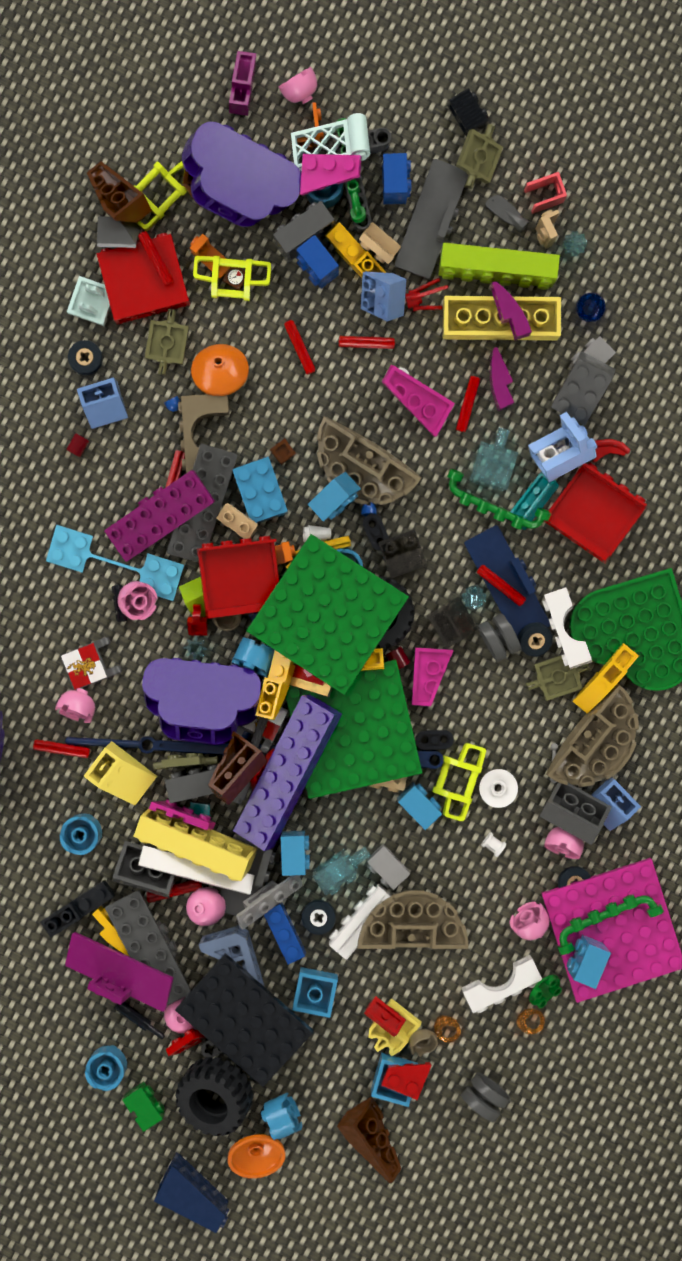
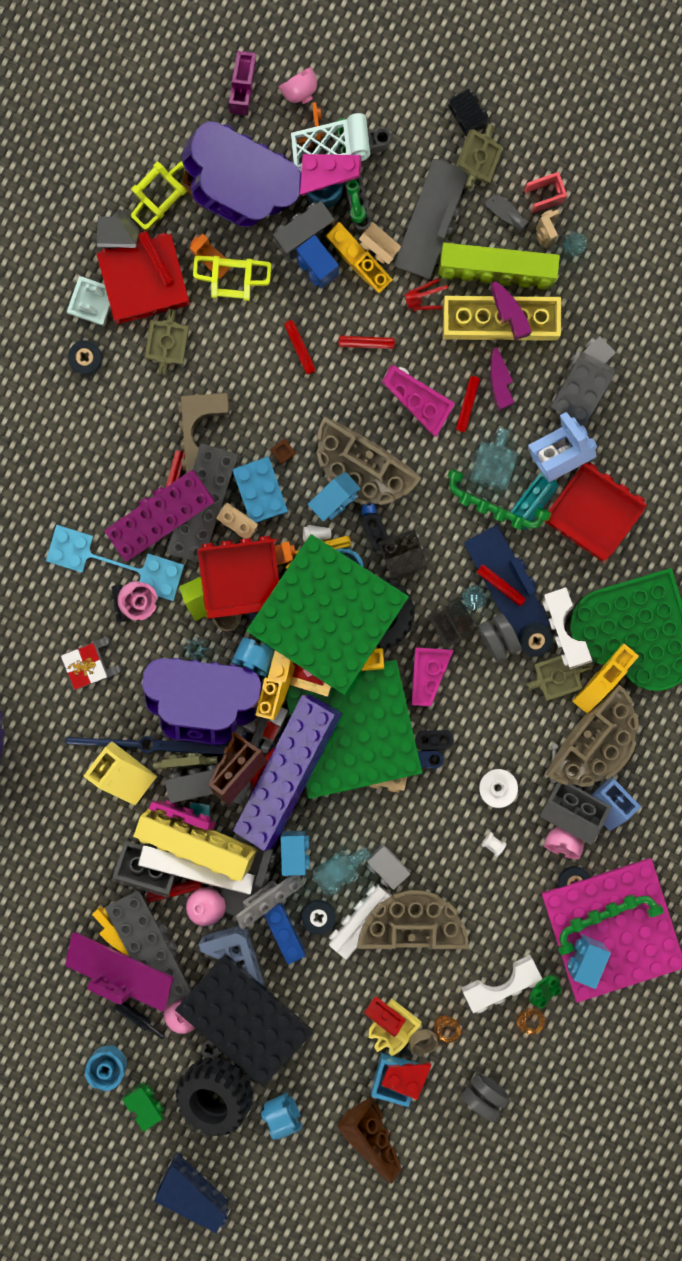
(61, 748): red axle -> none
(76, 705): bright pink cylinder -> none
(77, 445): dark red brick -> none
(77, 908): black slope -> none
(80, 823): dark azure brick -> none
(102, 403): medium blue slope -> none
(117, 195): reddish brown wedge -> none
(172, 404): blue hinge -> none
(182, 1044): red wing -> none
(196, 624): red plate -> none
(223, 377): orange dish -> none
(235, 278): tile -> none
(256, 1156): orange dish -> none
(315, 992): dark azure brick -> none
(383, 295): medium blue slope -> none
(395, 182): blue brick -> none
(399, 655): dark red brick -> none
(419, 806): dark azure brick -> none
(475, 770): neon yellow bar -> none
(530, 921): bright pink cylinder -> none
(591, 307): clear blue hair -> none
(609, 446): red piece -> none

